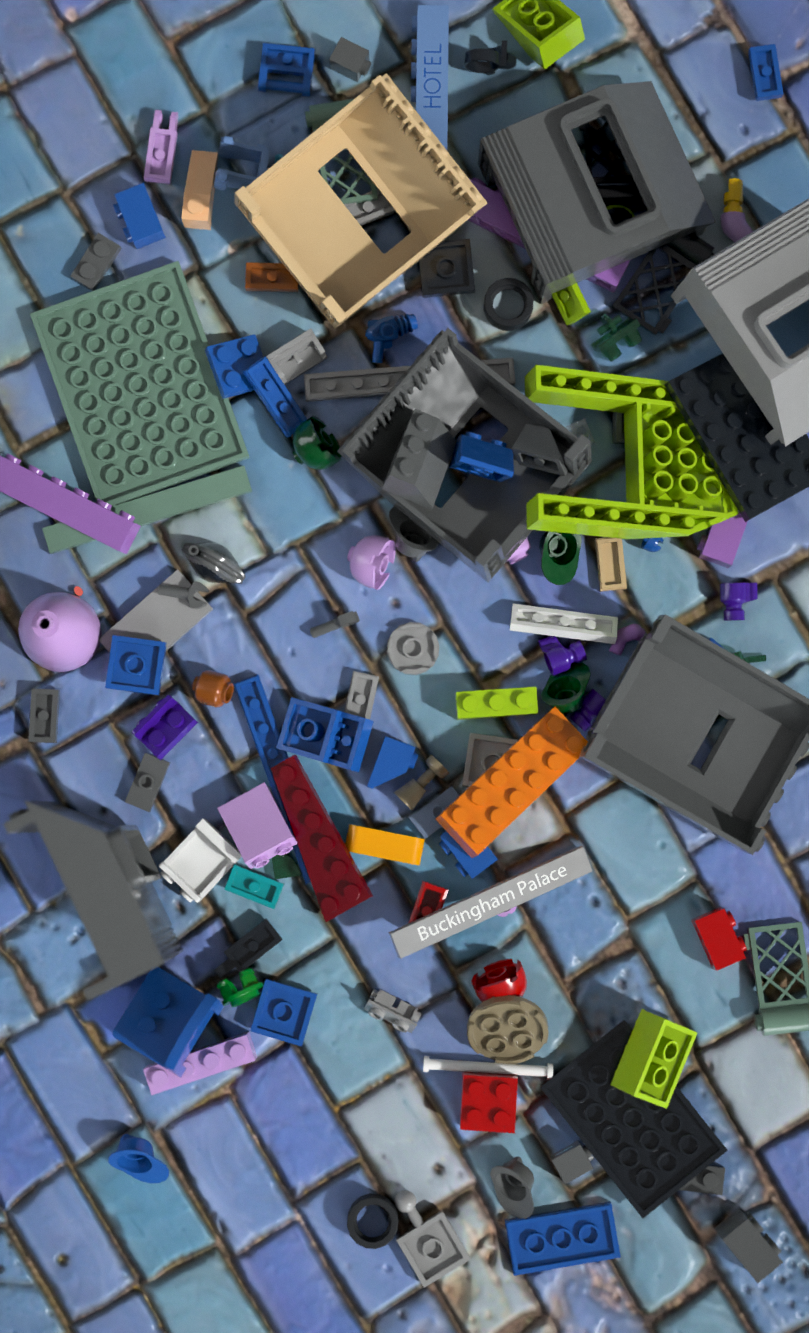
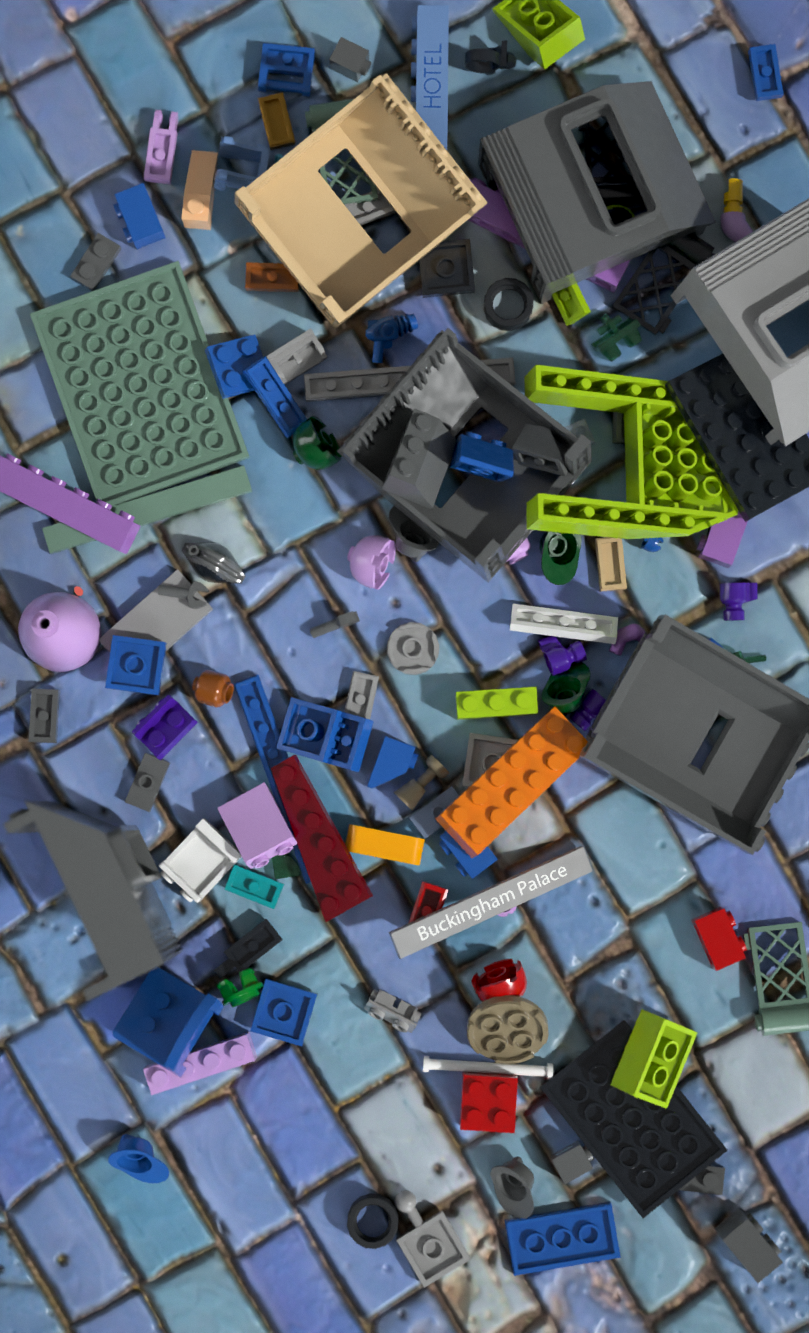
(276, 121): none -> pearl gold tile

